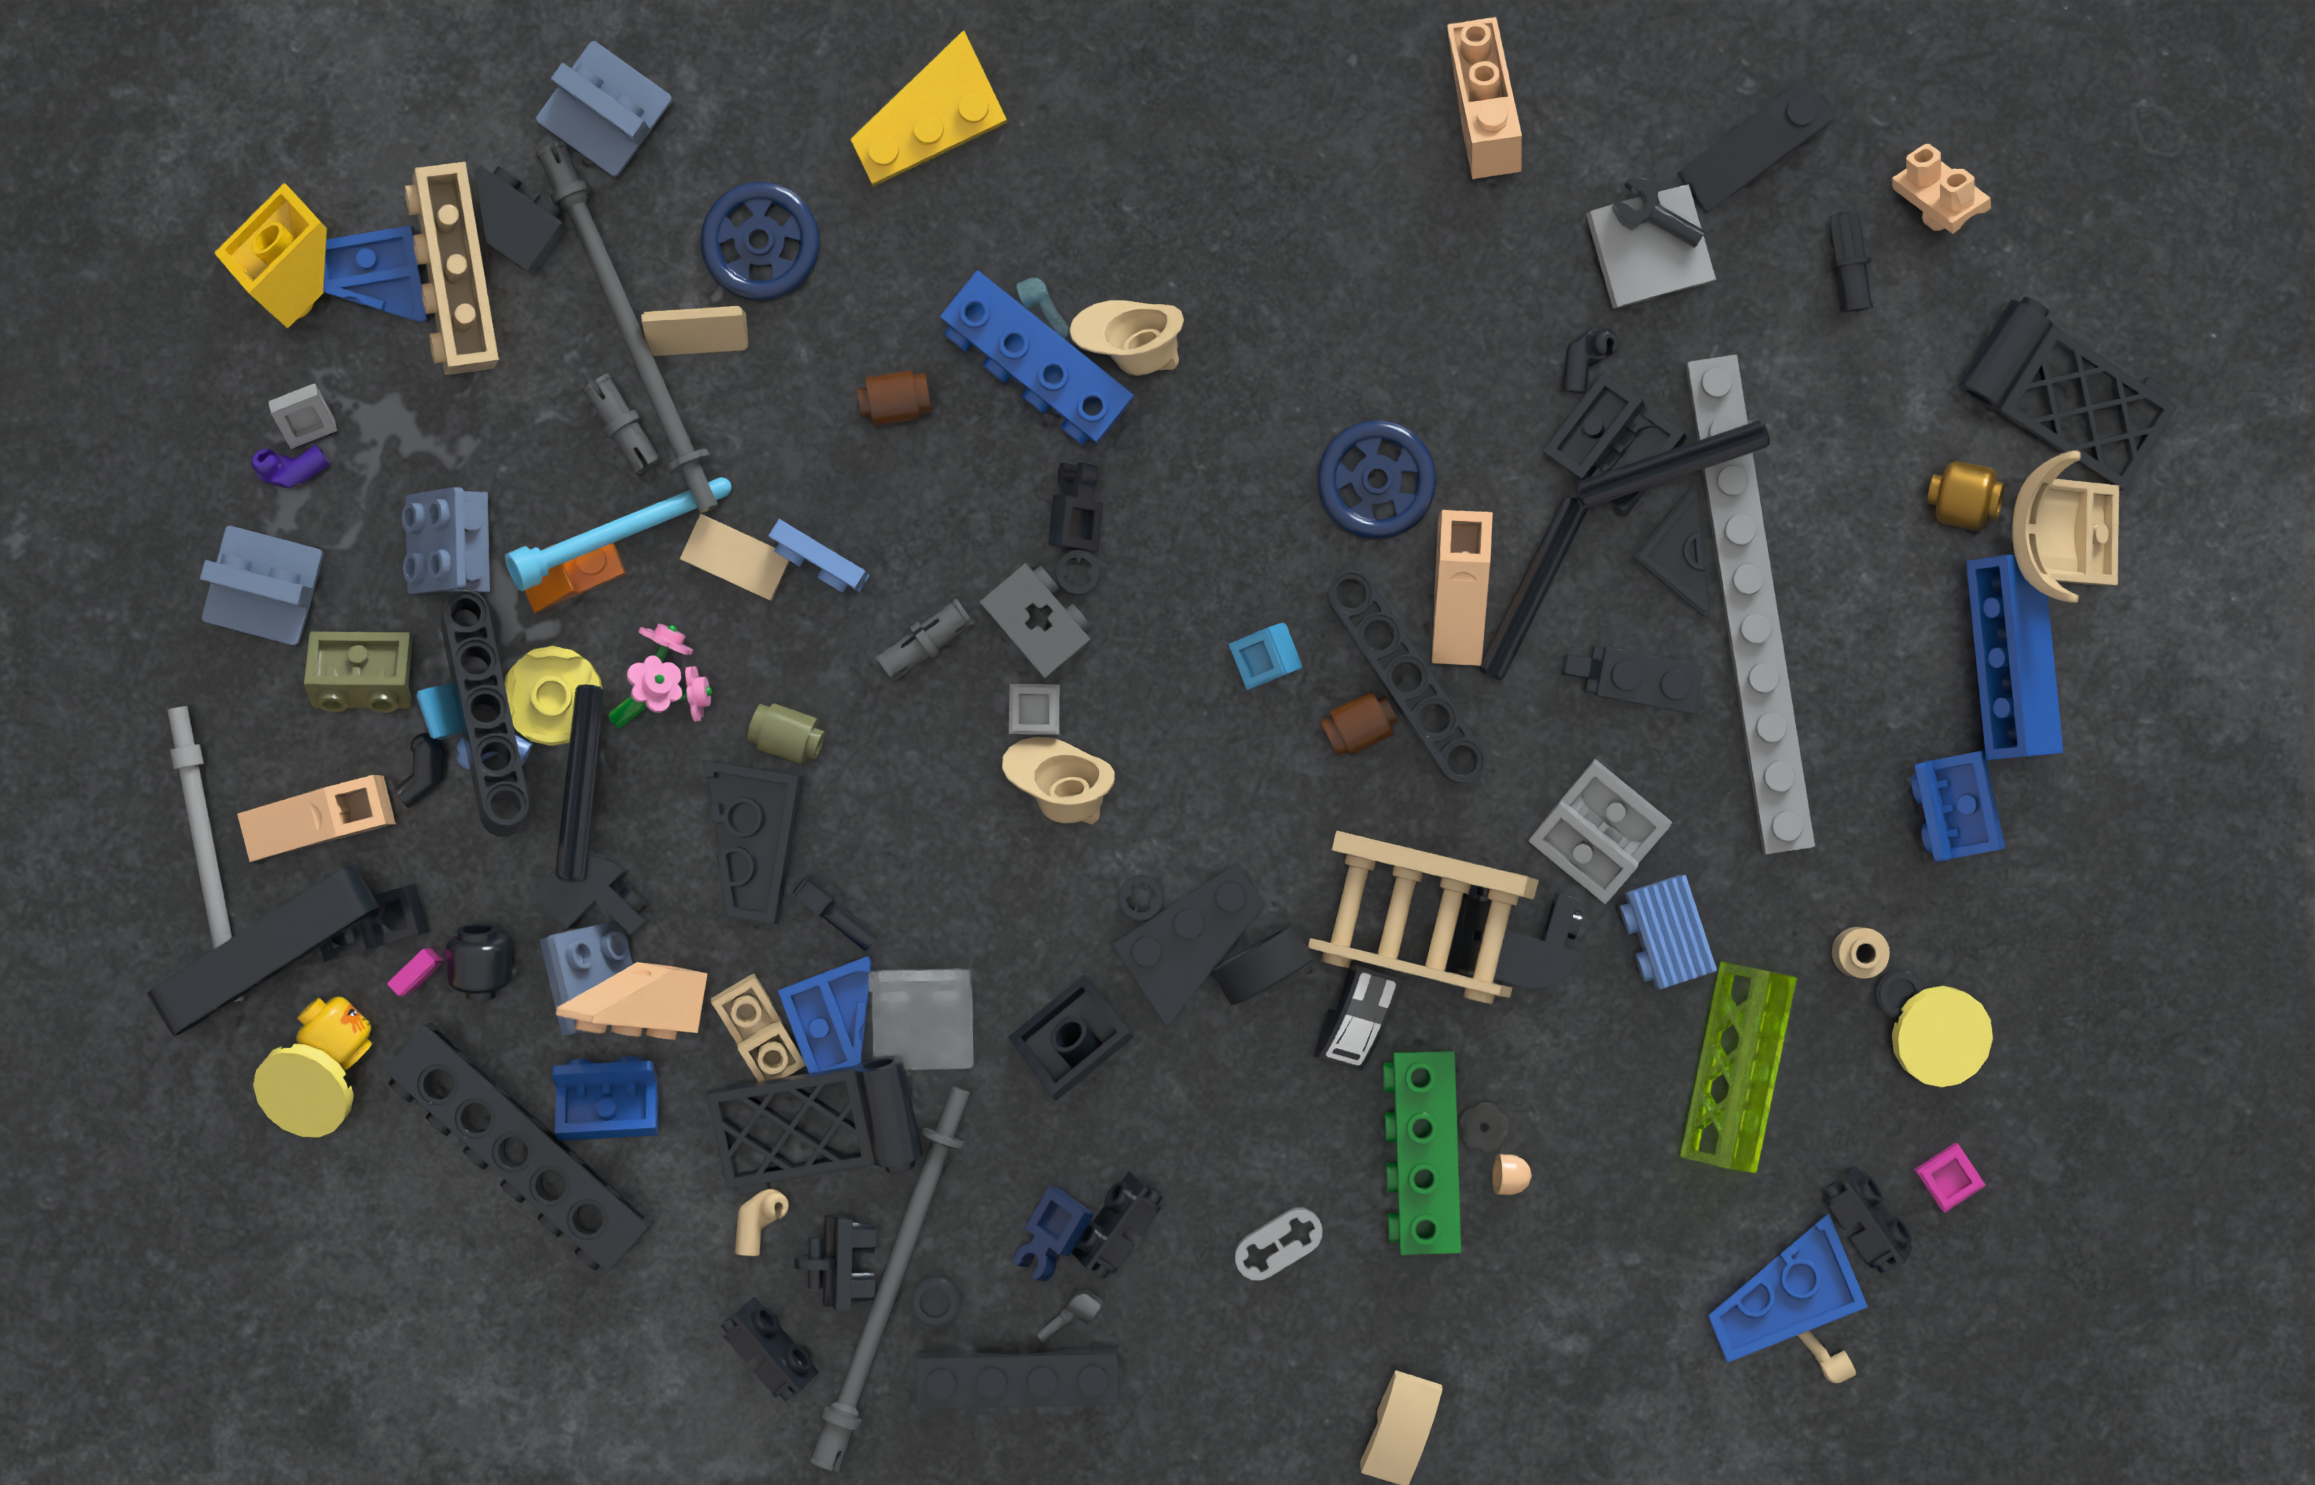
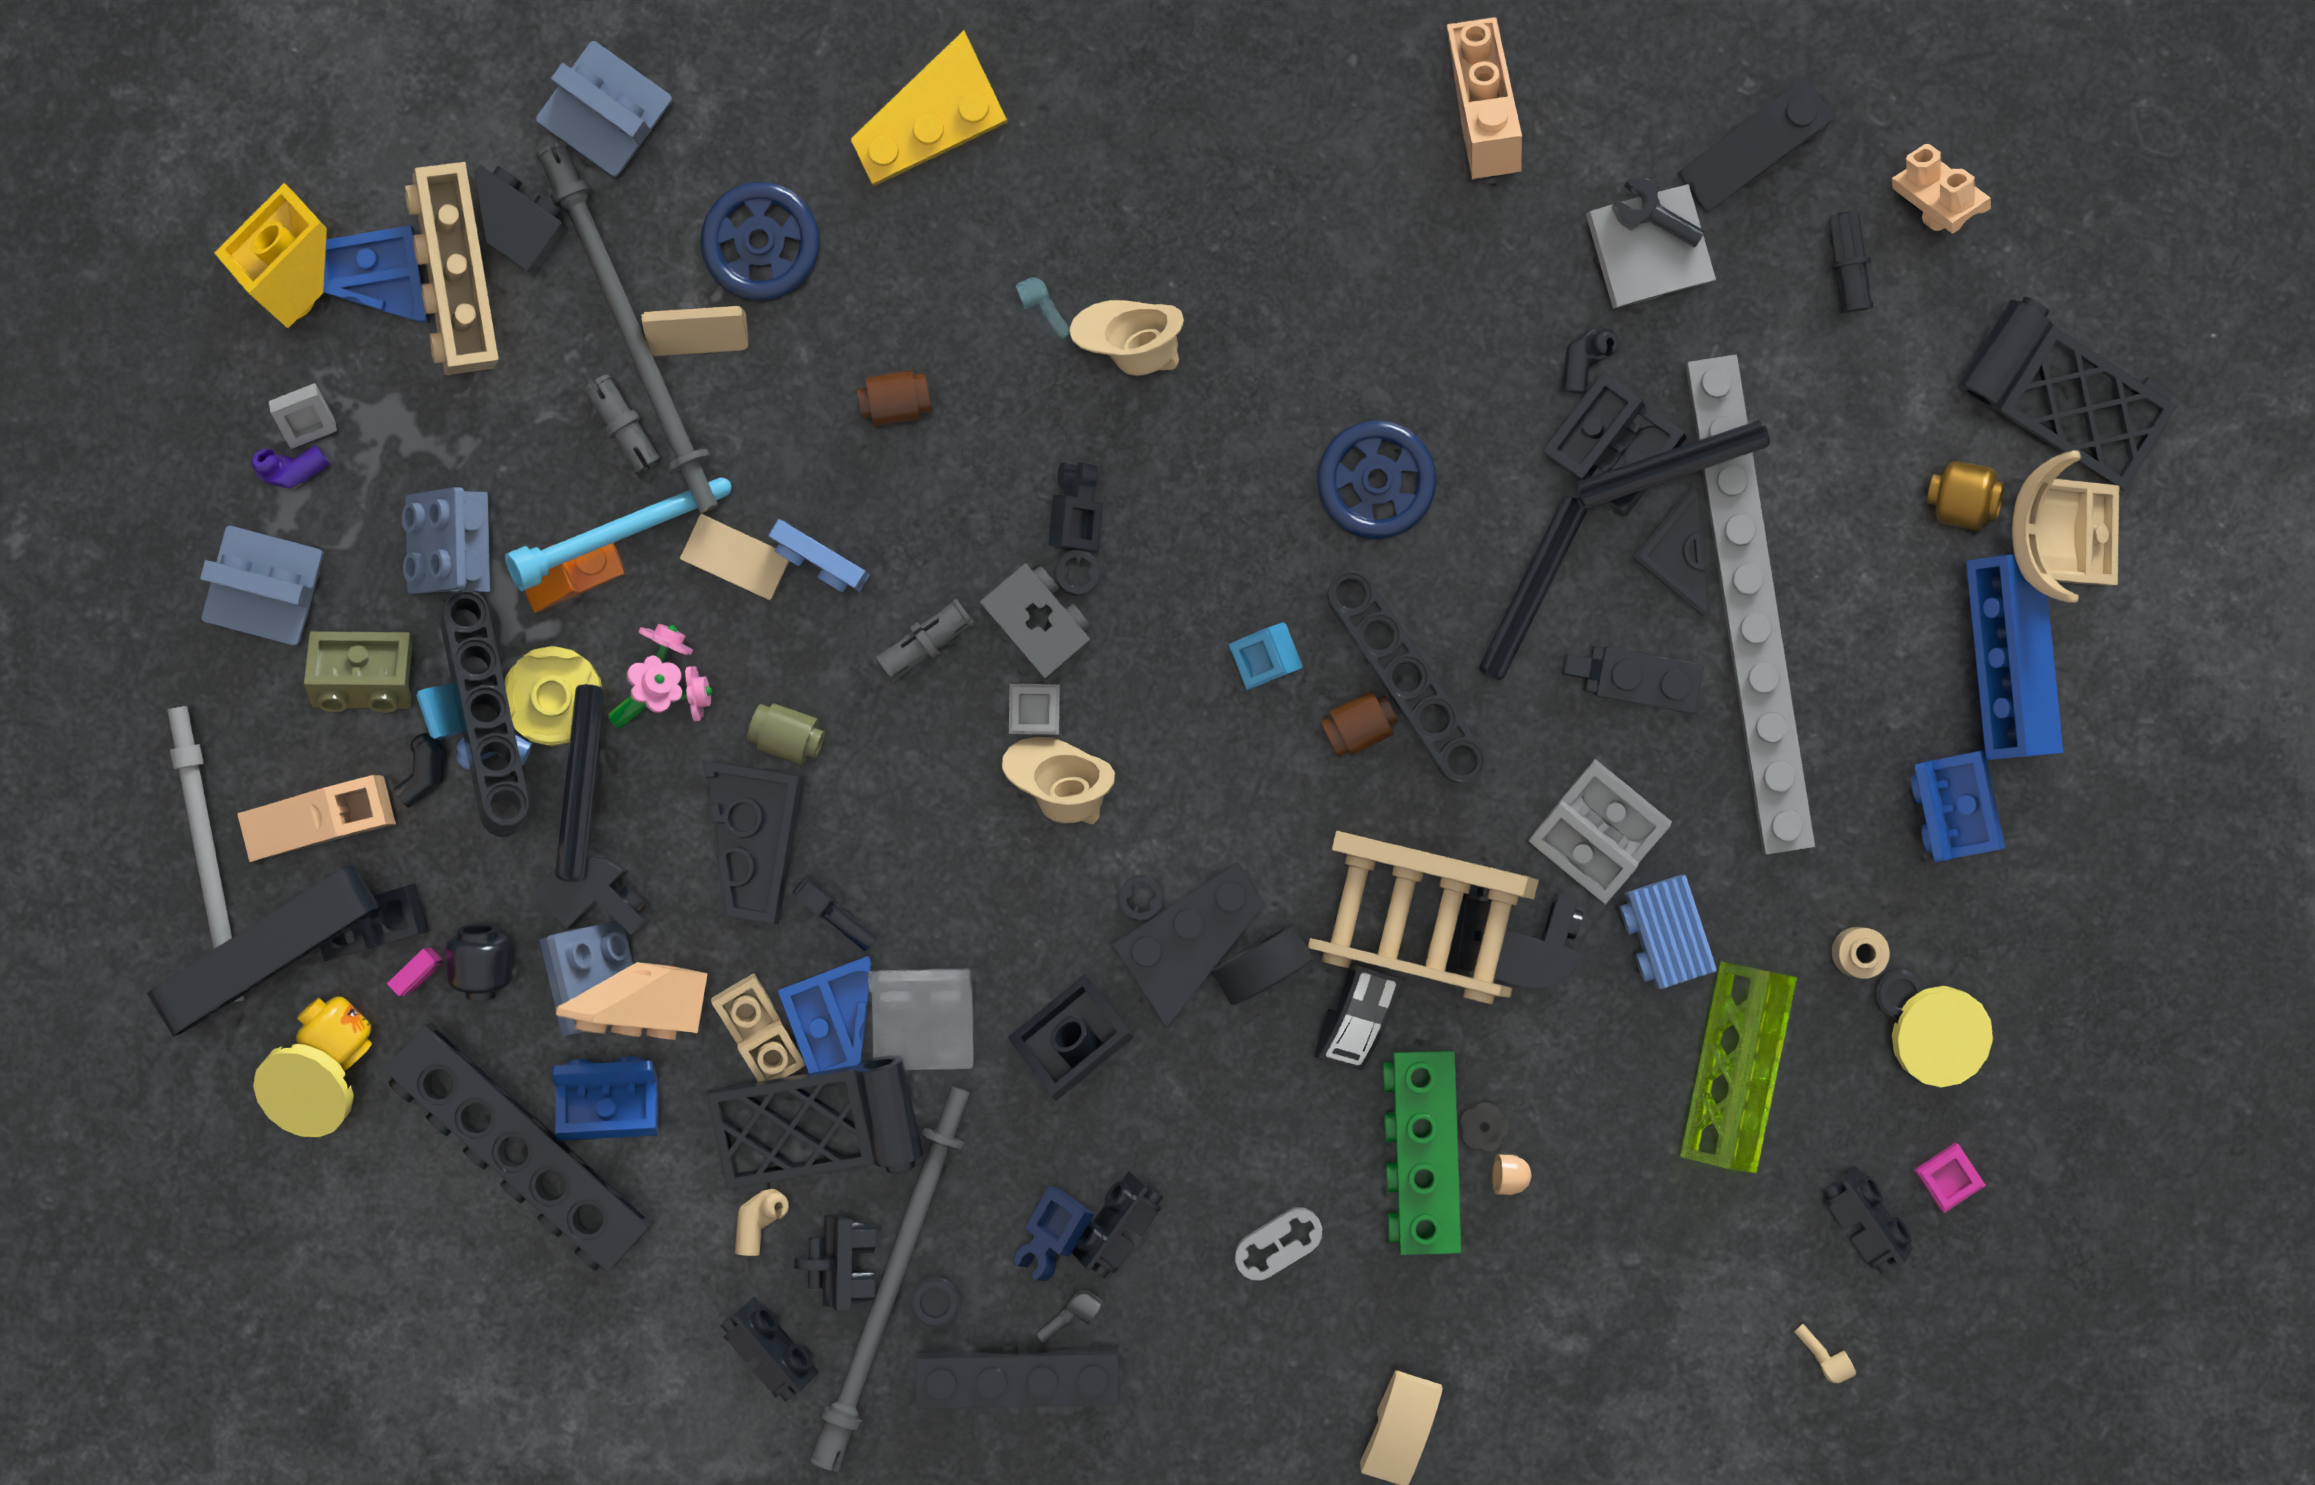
(1036, 358): blue brick -> none
(1461, 586): light nougat slope -> none
(1789, 1296): blue wing -> none

